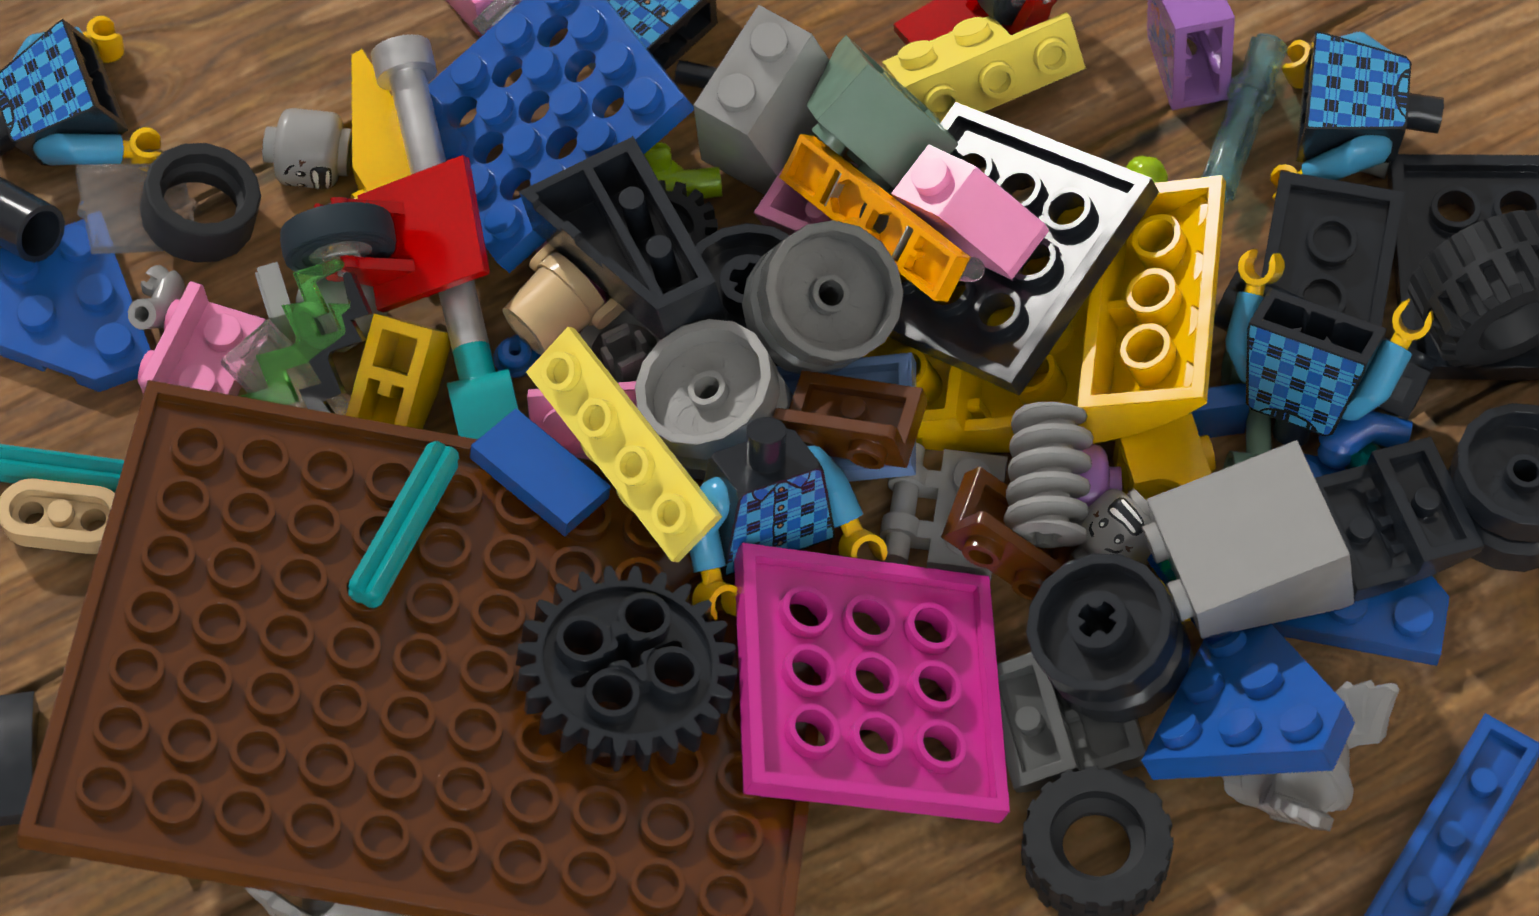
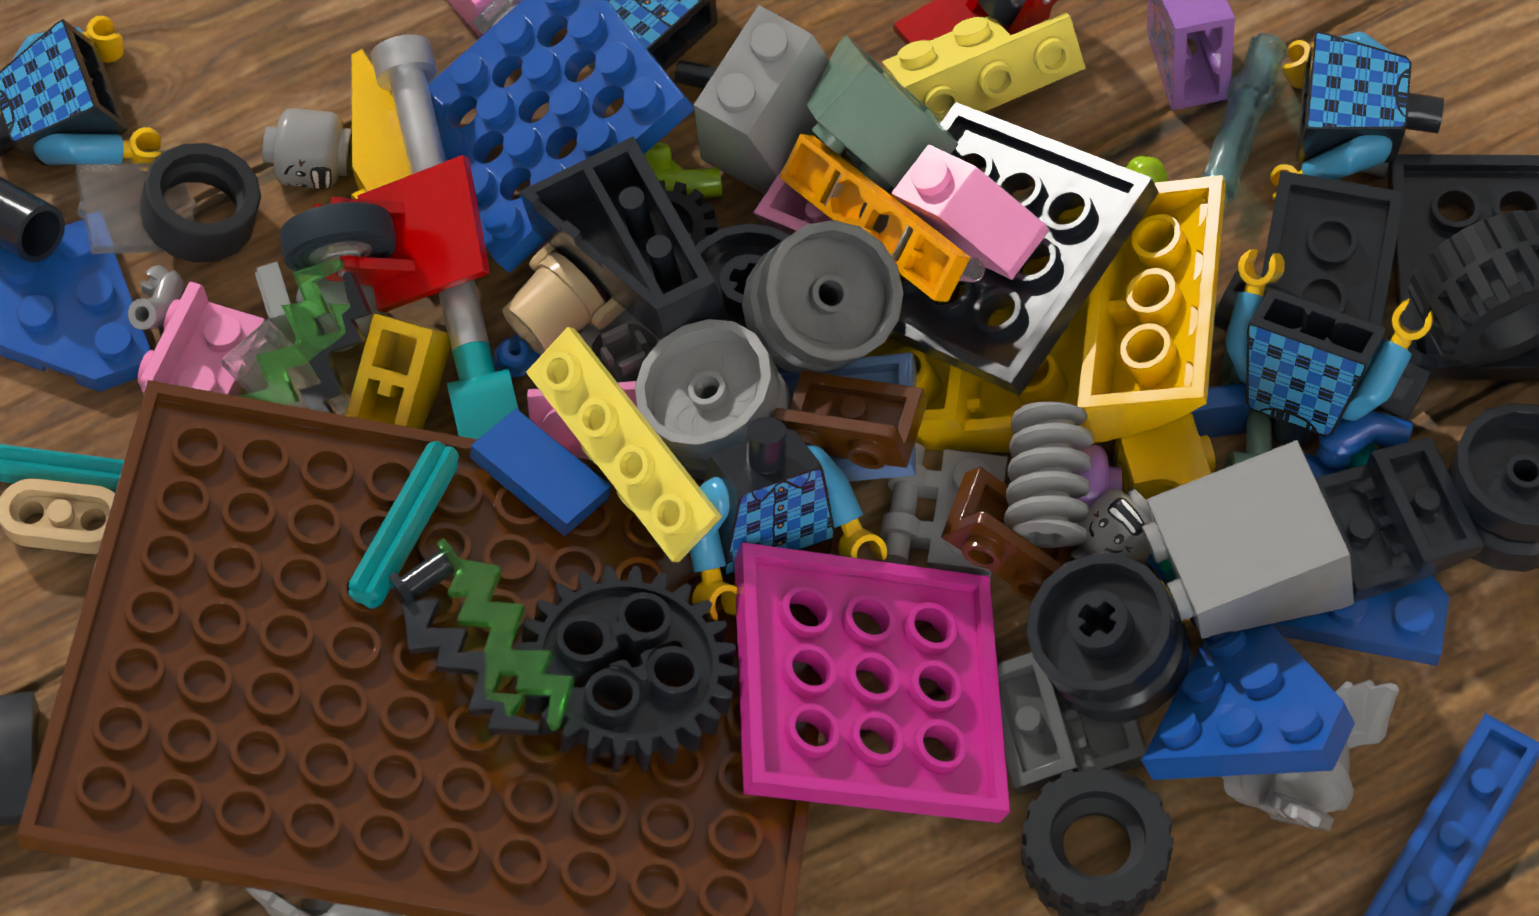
(497, 659): none -> piece

